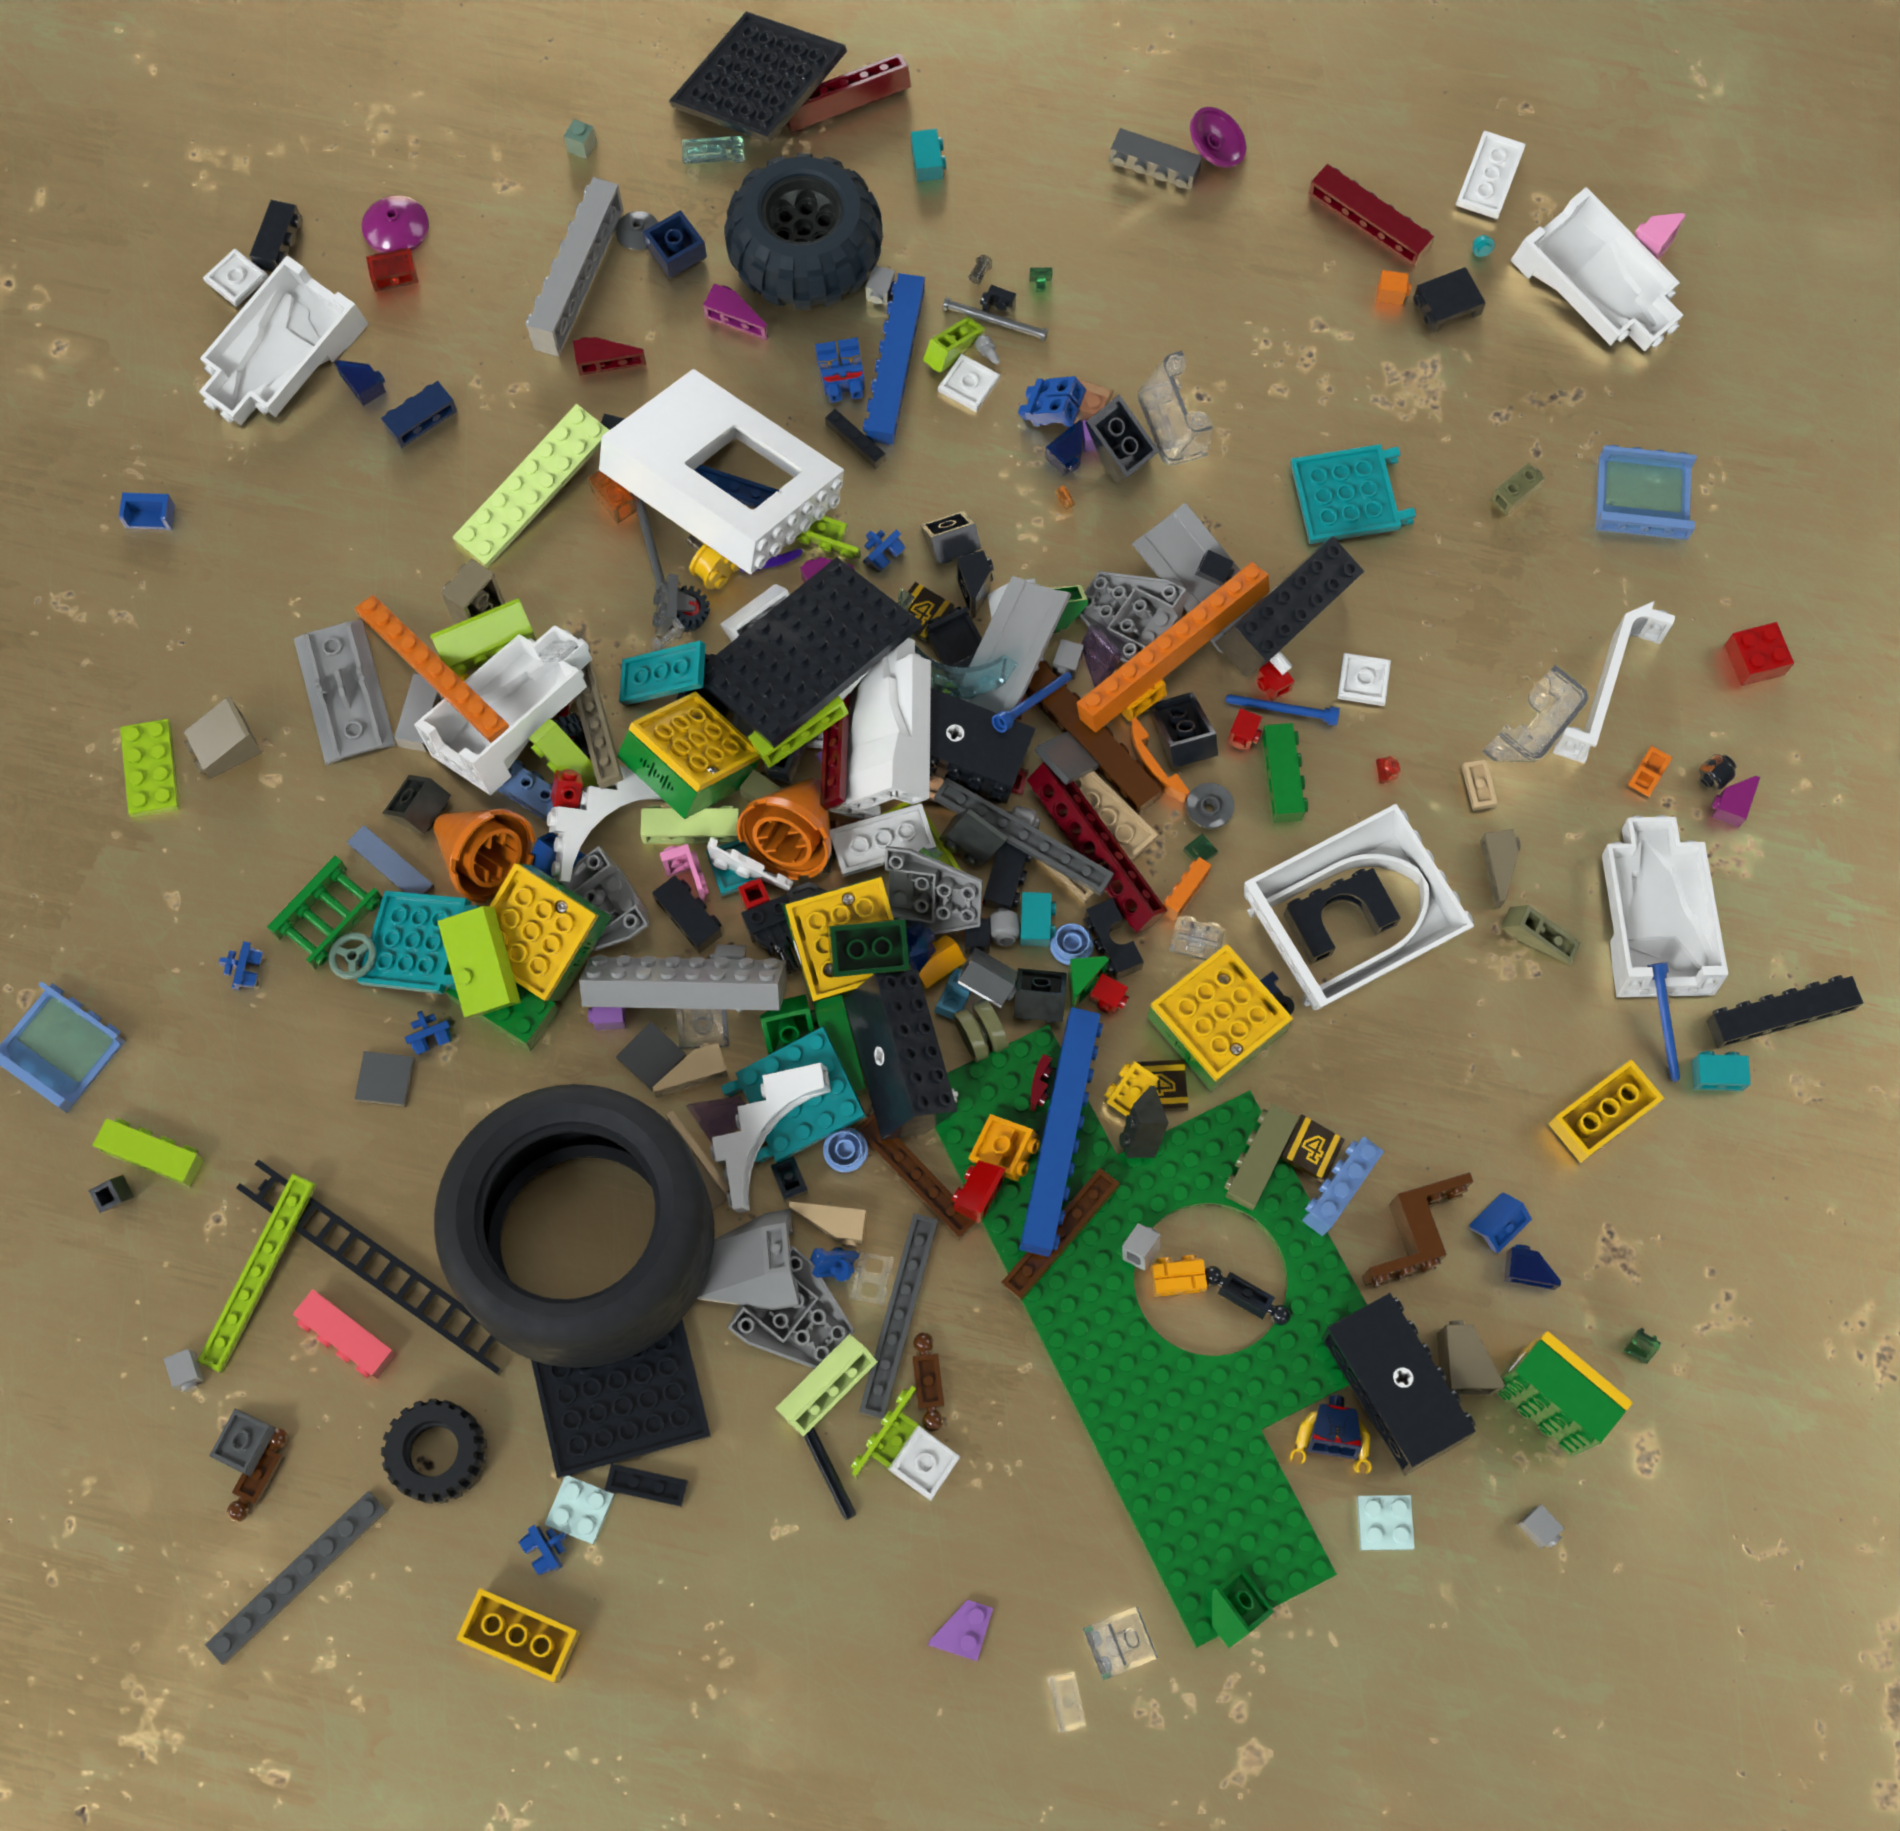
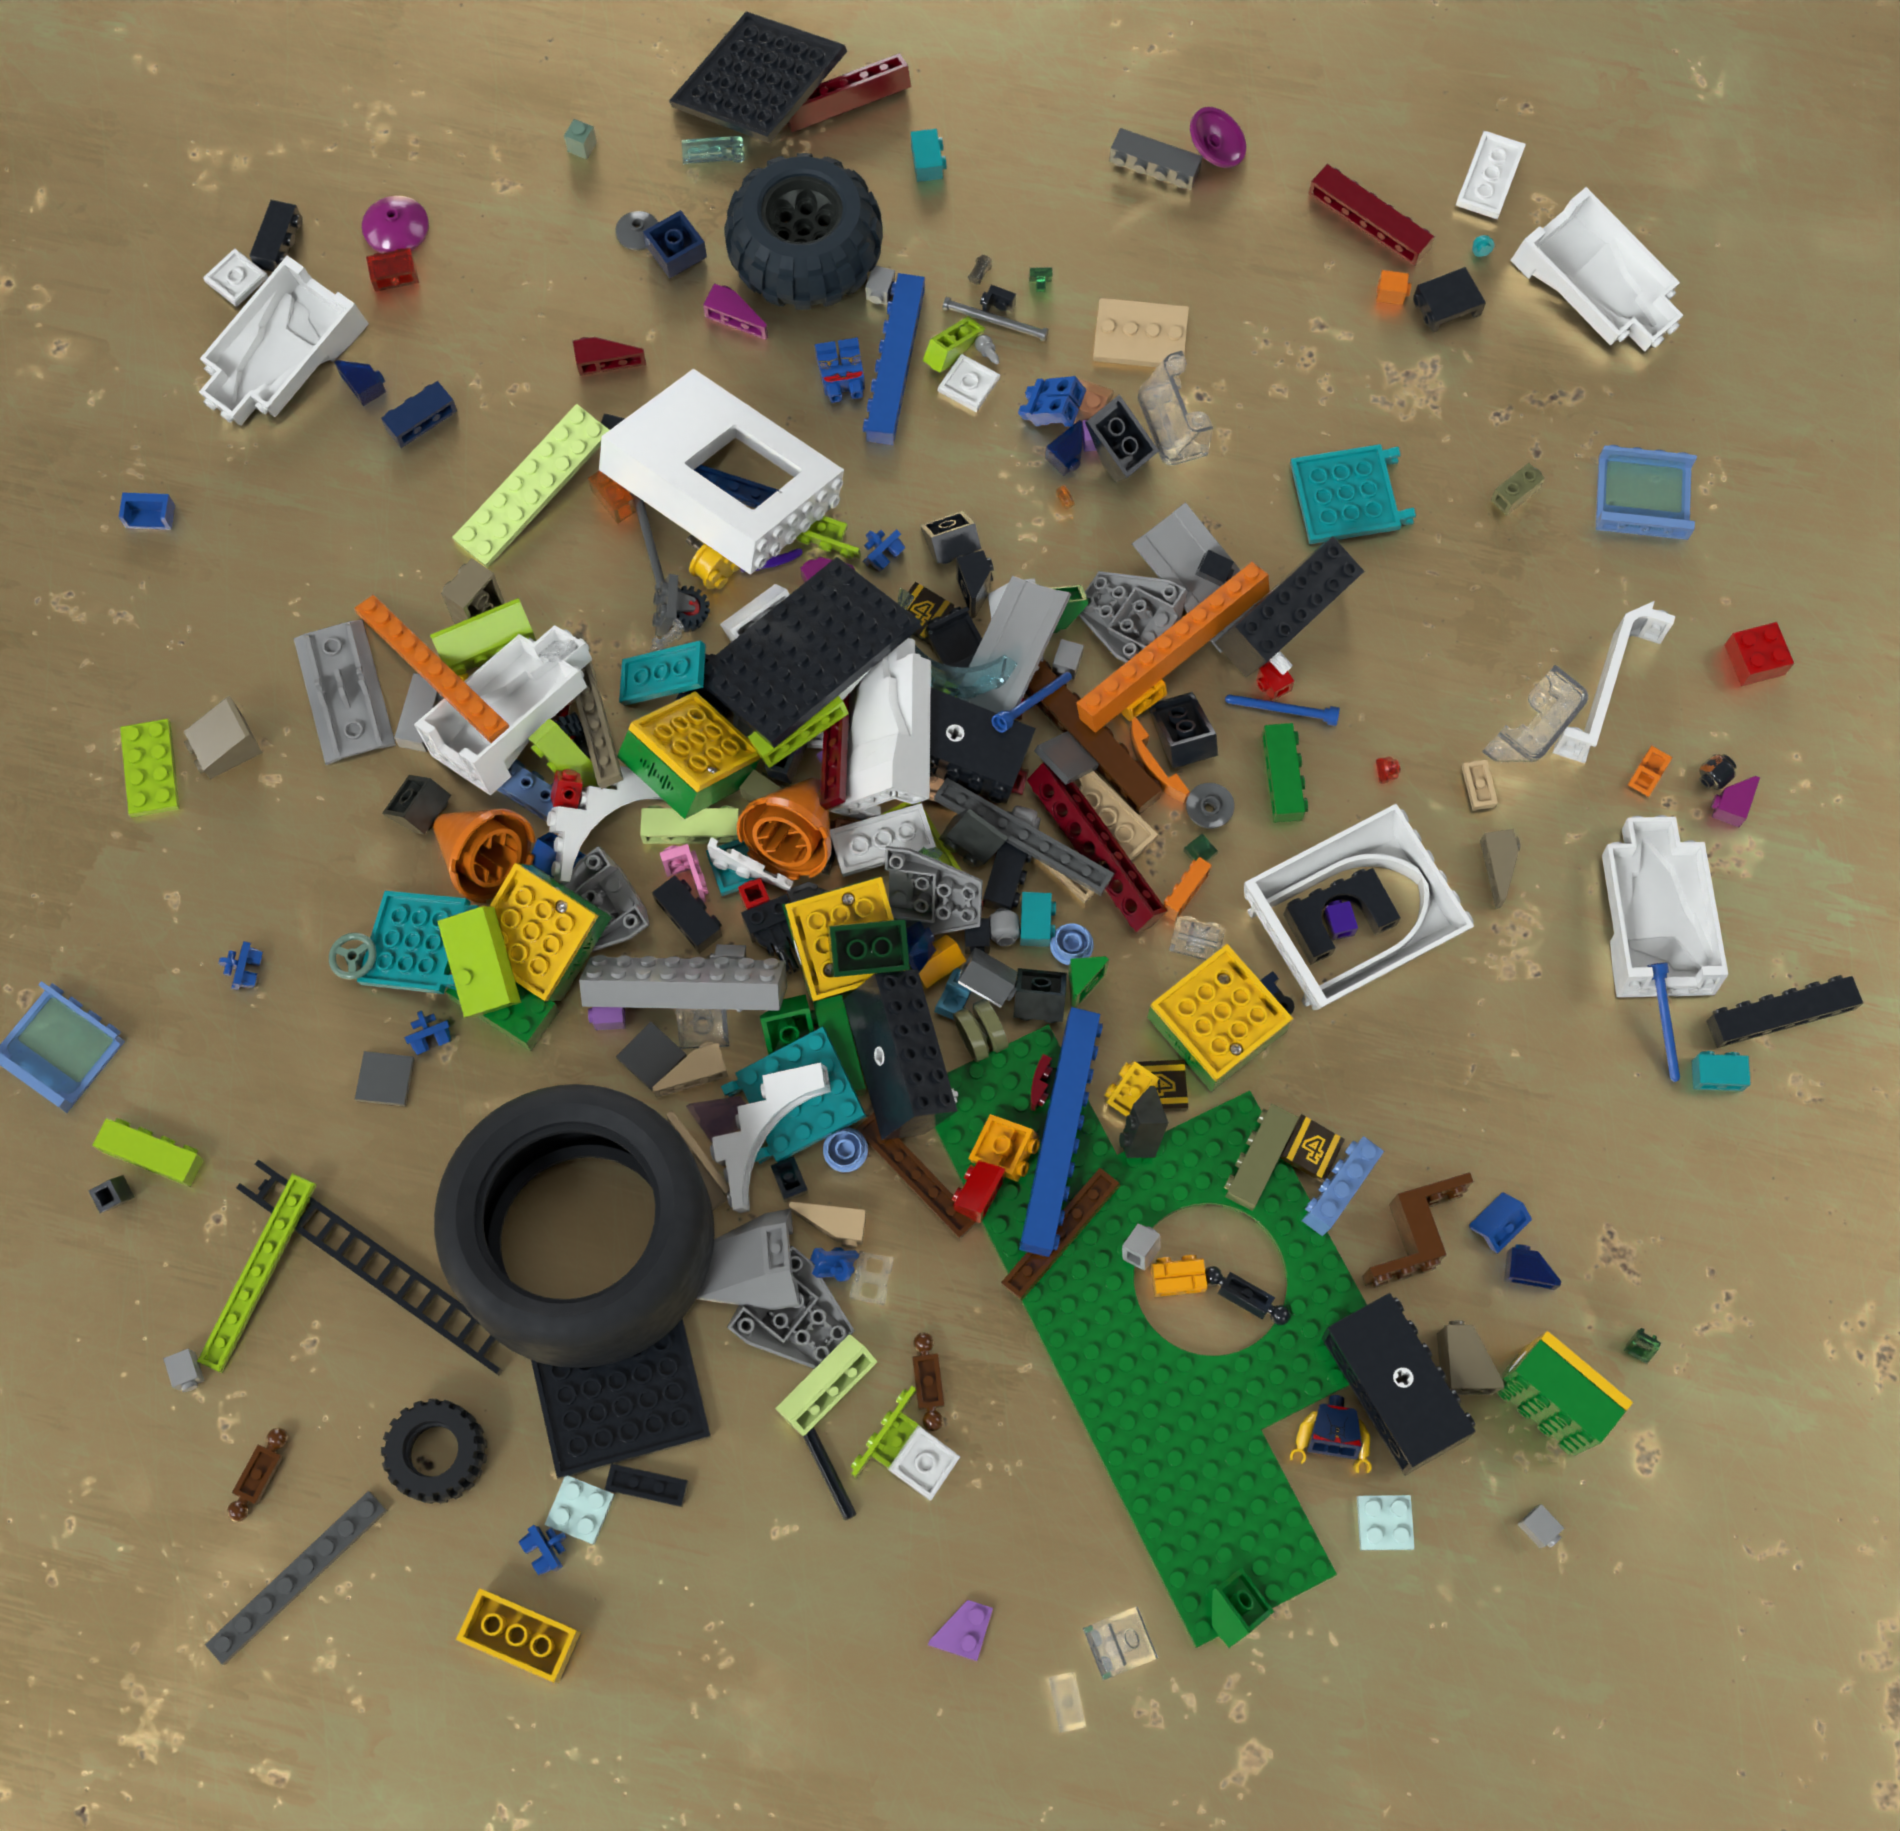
(242, 1442): dark grey tile -> none
(318, 890): green fence -> none
(345, 1334): coral brick -> none
(389, 862): sand blue tile -> none
(575, 267): light grey brick -> none
(855, 438): black piece -> none
(898, 1316): dark grey plate -> none
(1099, 654): clear purple wing -> none
(1102, 920): black arch -> none
(1109, 995): red brick -> none
(1139, 332): none -> tan plate
(1245, 730): red brick -> none
(1340, 920): none -> dark purple brick
(1364, 679): white plate -> none
(1540, 933): olive slope -> none
(1606, 1111): yellow brick -> none
(1659, 232): bright pink slope -> none

